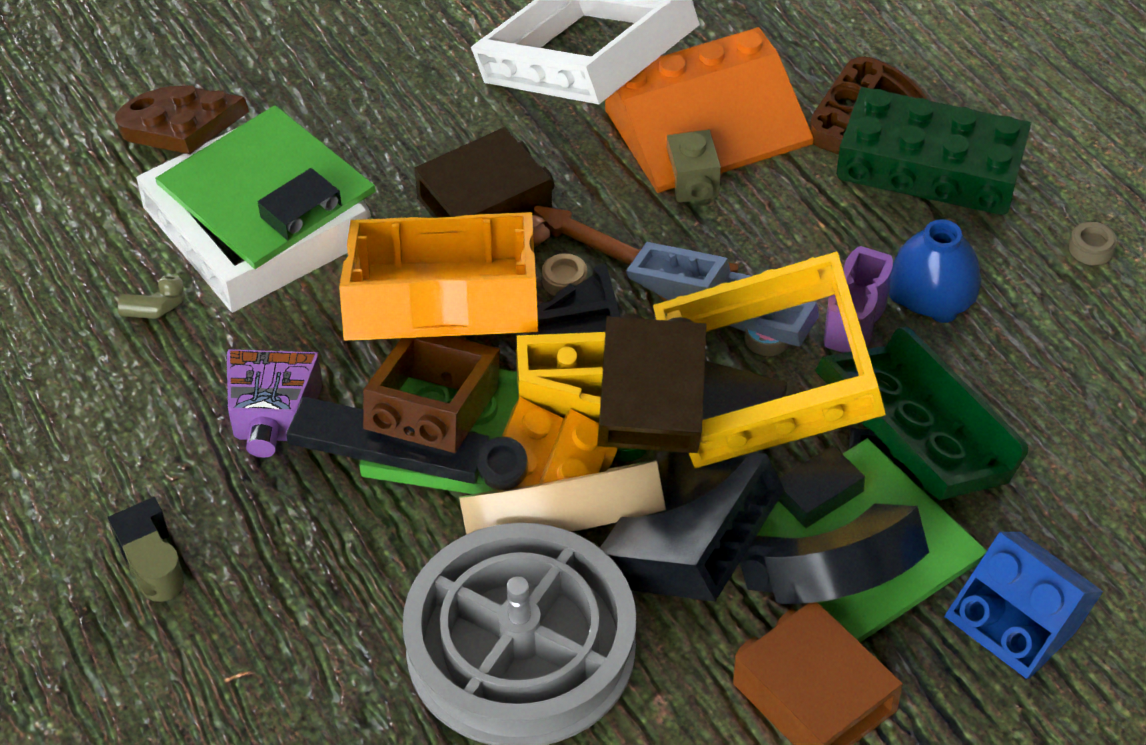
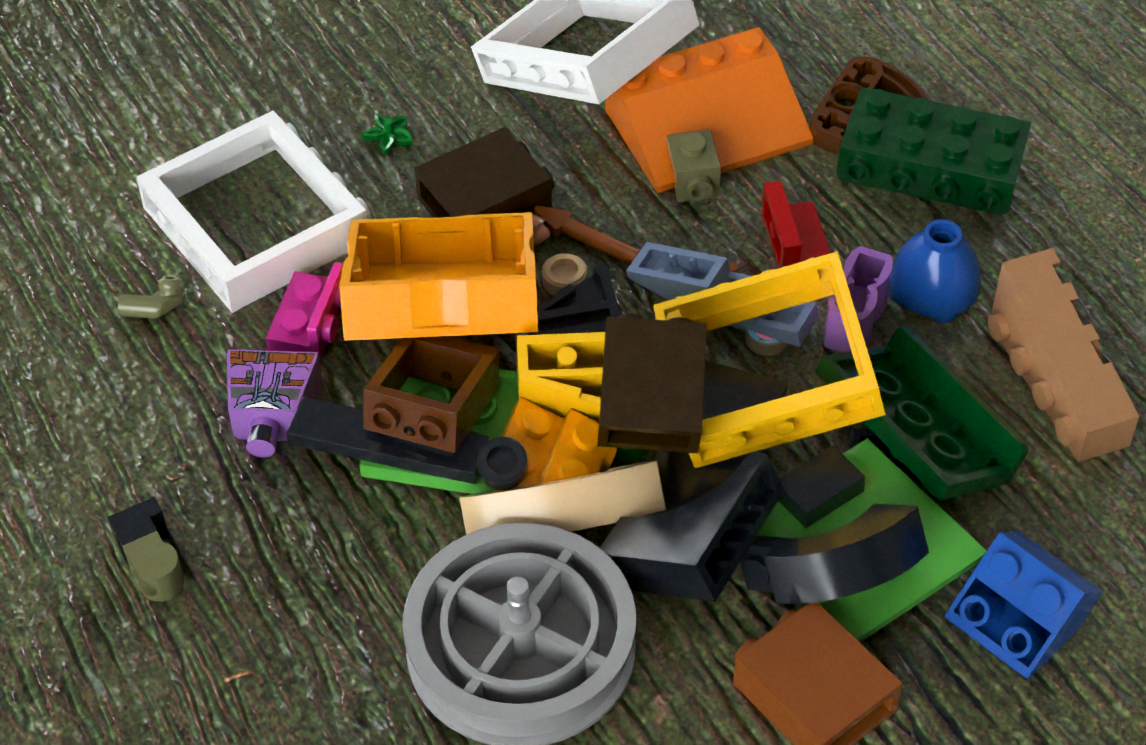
(178, 117): reddish brown plate -> none
(265, 186): bright green piece -> none
(307, 313): none -> dark pink bracket
(389, 132): none -> green plant
(791, 228): none -> red panel
(1060, 357): none -> medium nougat wedge
(1092, 243): dark tan tile -> none

